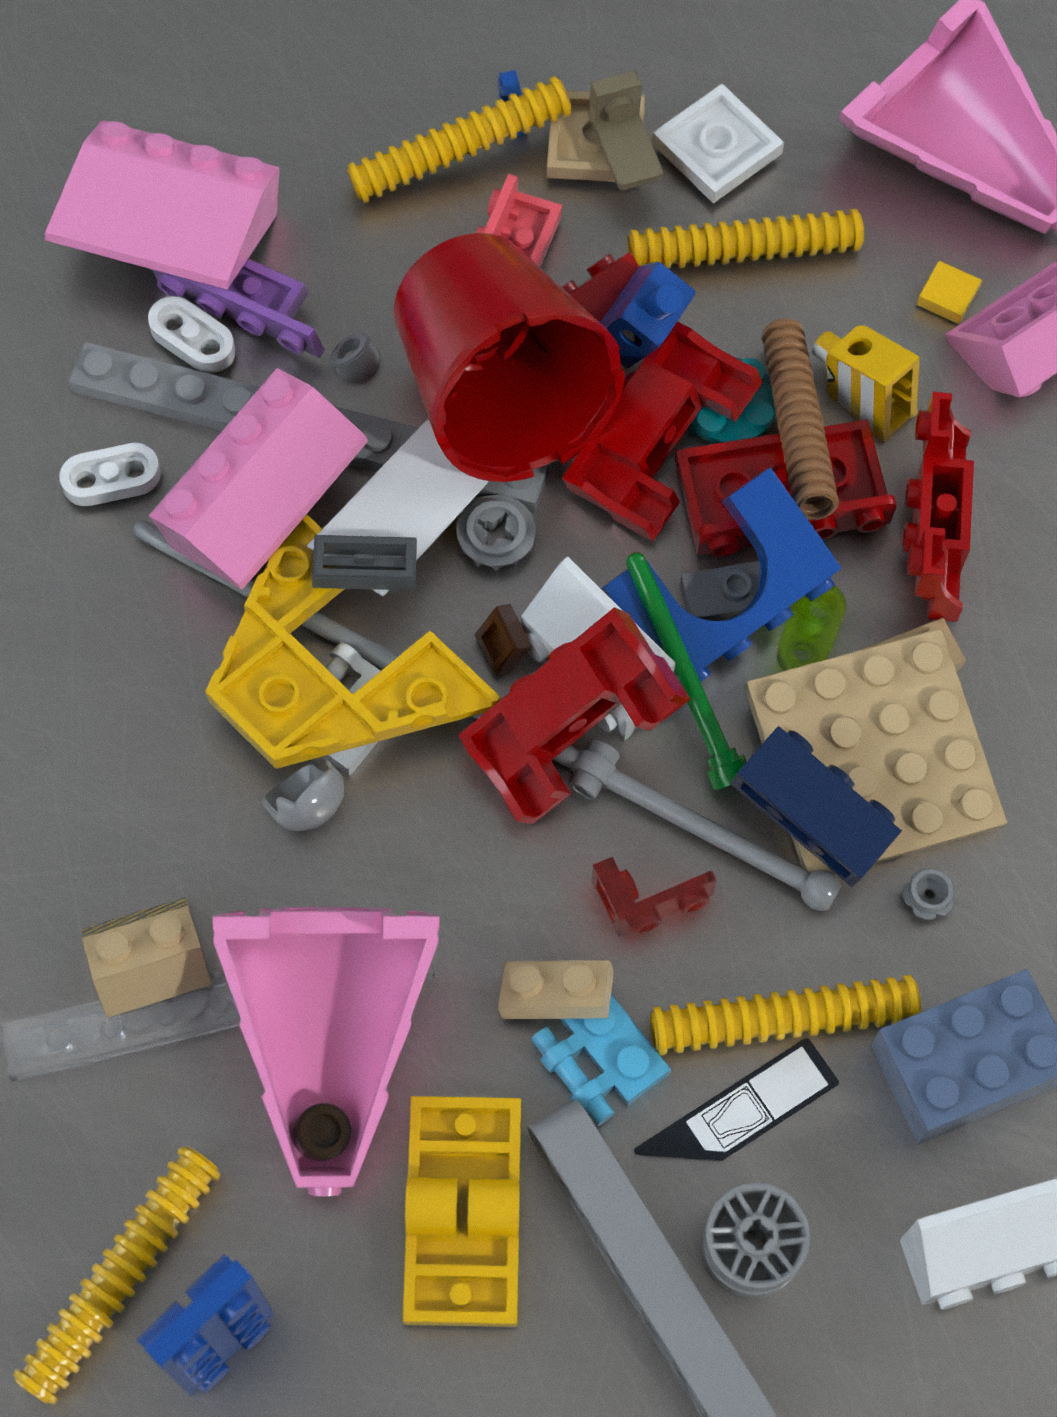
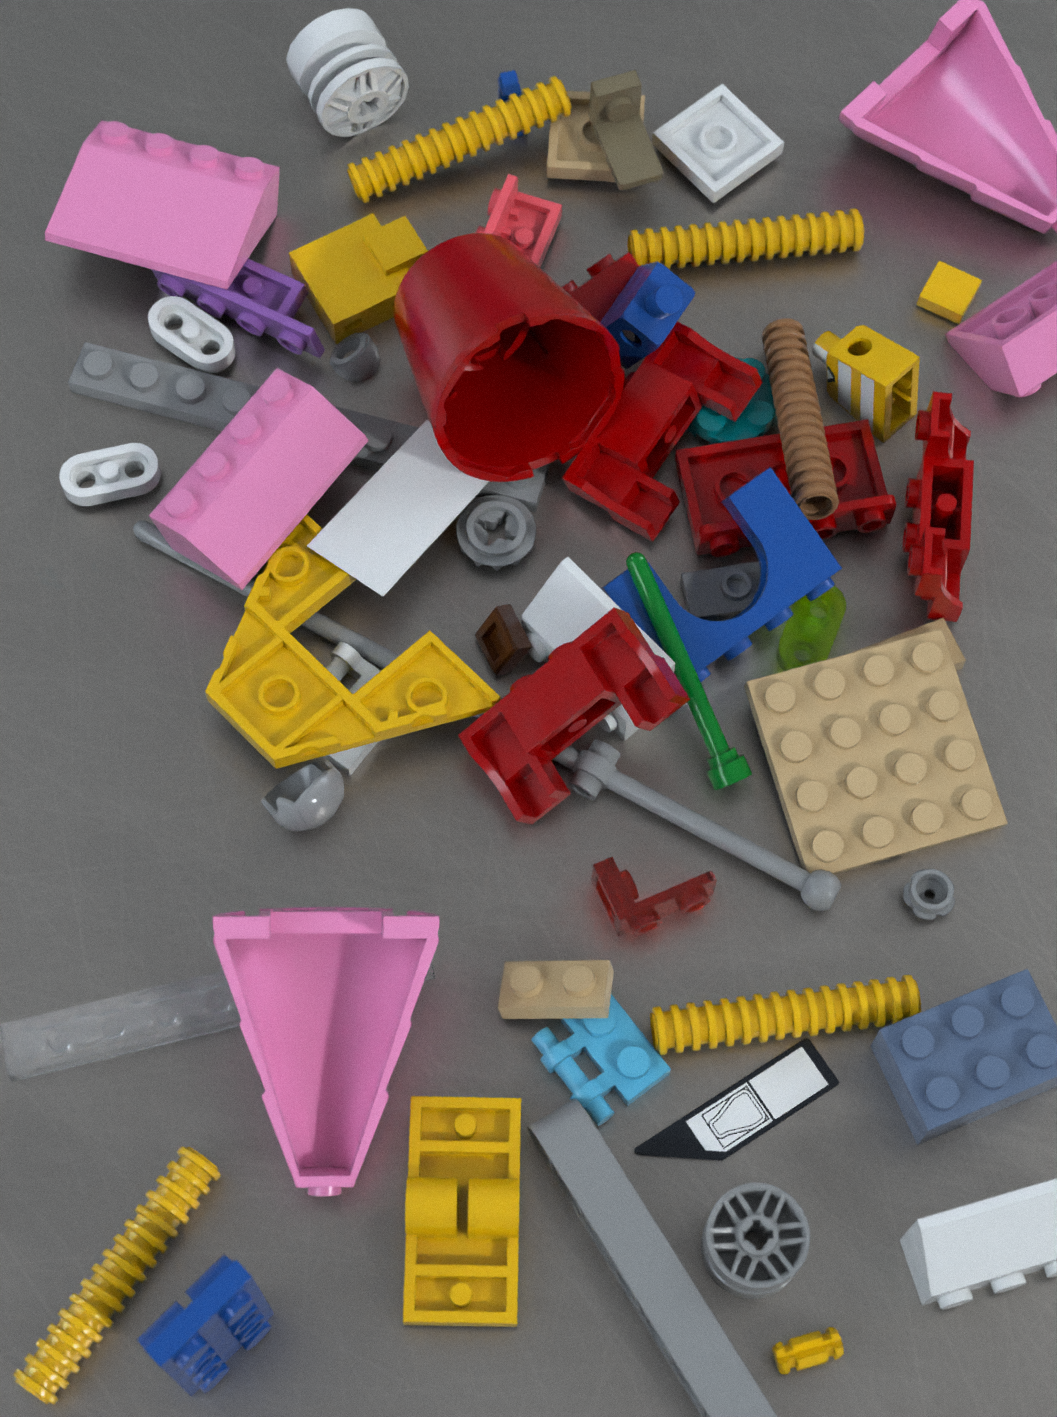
(145, 957): tan slope -> none
(322, 1132): dark brown tile -> none
(347, 72): none -> white wheel
(357, 273): none -> yellow piece
(364, 569): dark grey tile -> none
(807, 1350): none -> yellow piece
(816, 805): dark blue brick -> none

